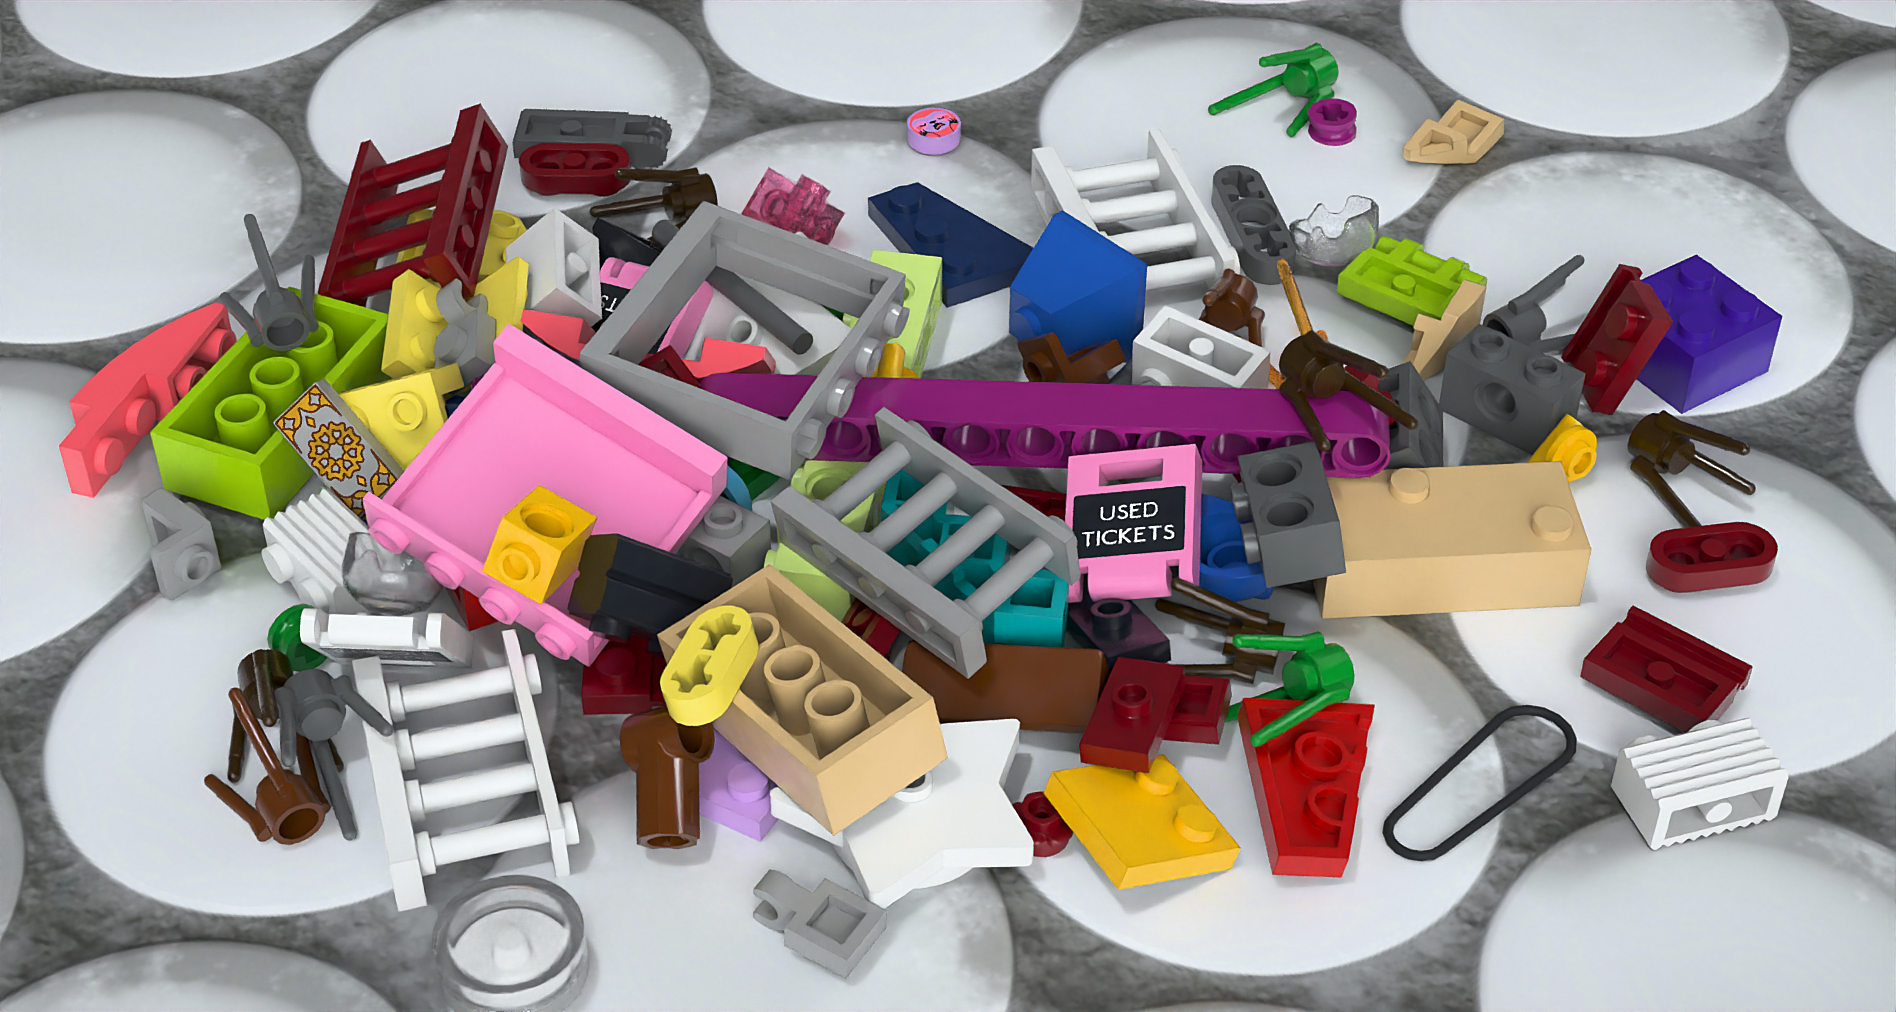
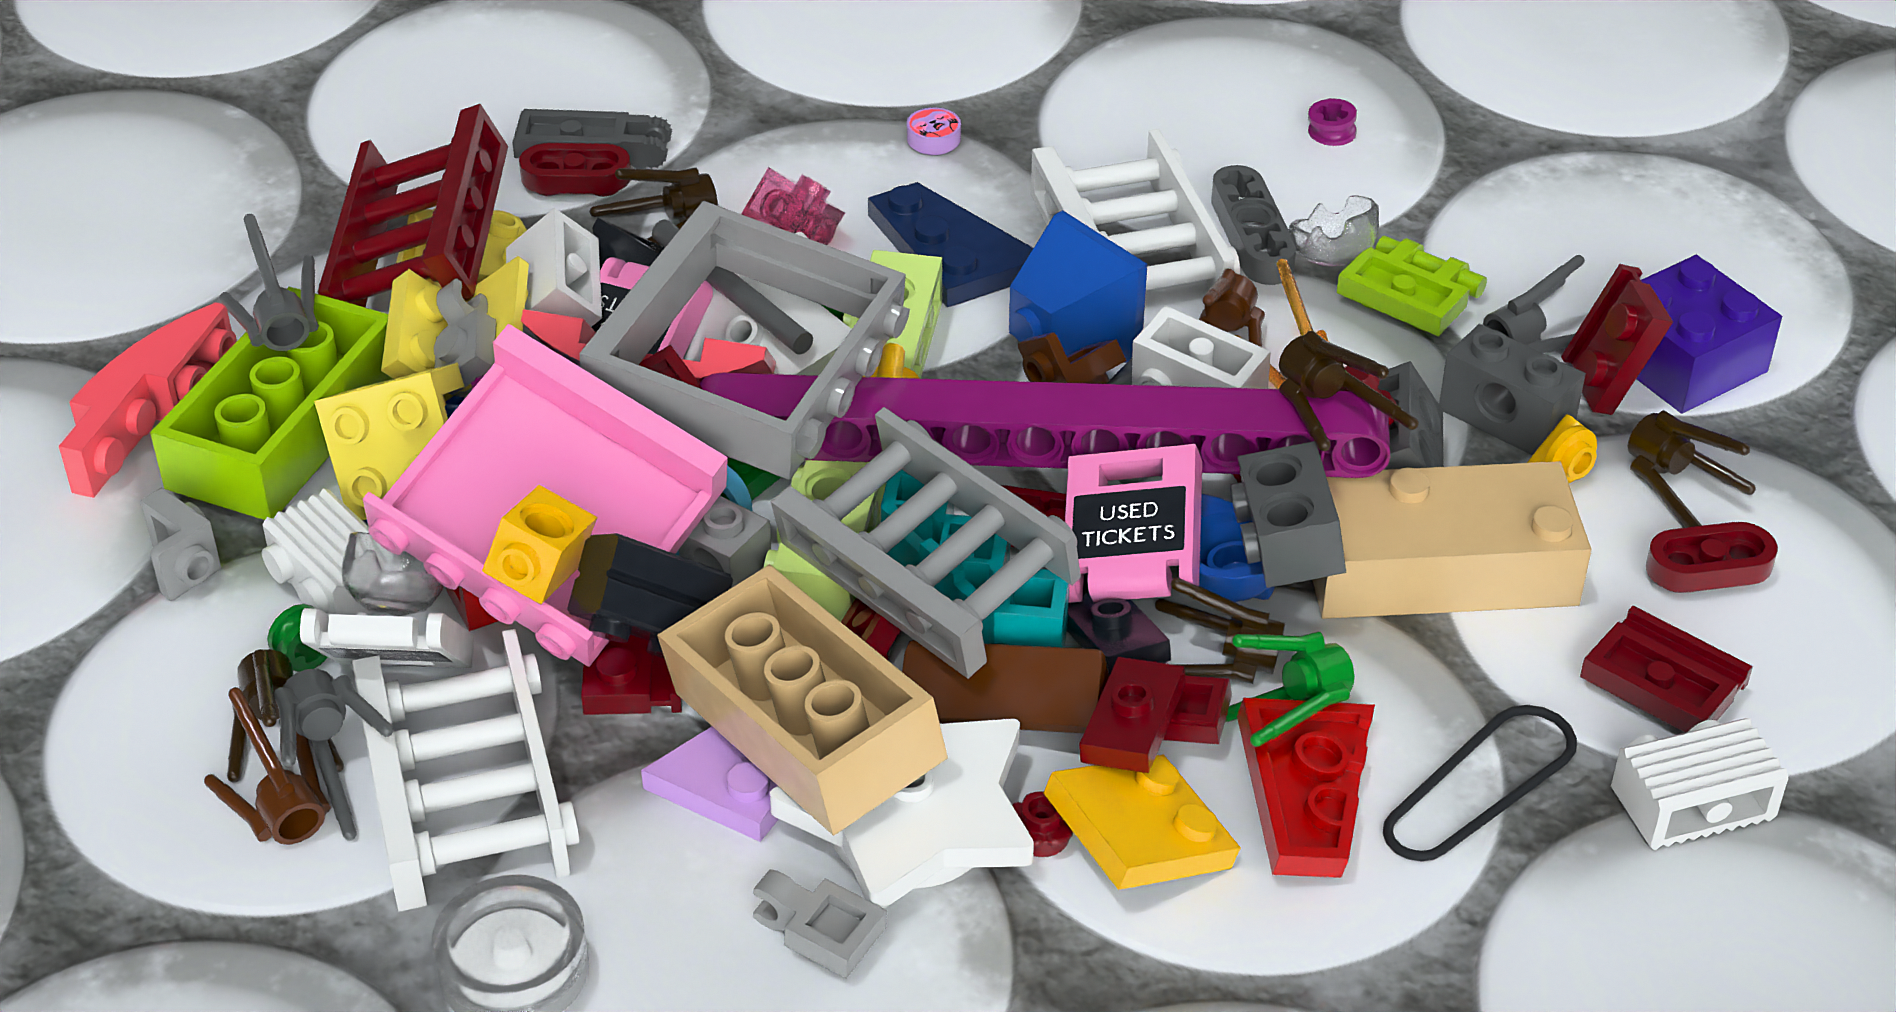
(338, 446): tile -> none
(667, 776): reddish brown piece -> none
(697, 661): light yellow beam -> none
(1307, 75): green plant -> none
(1437, 337): tan slope -> none
(1456, 138): tan slope -> none

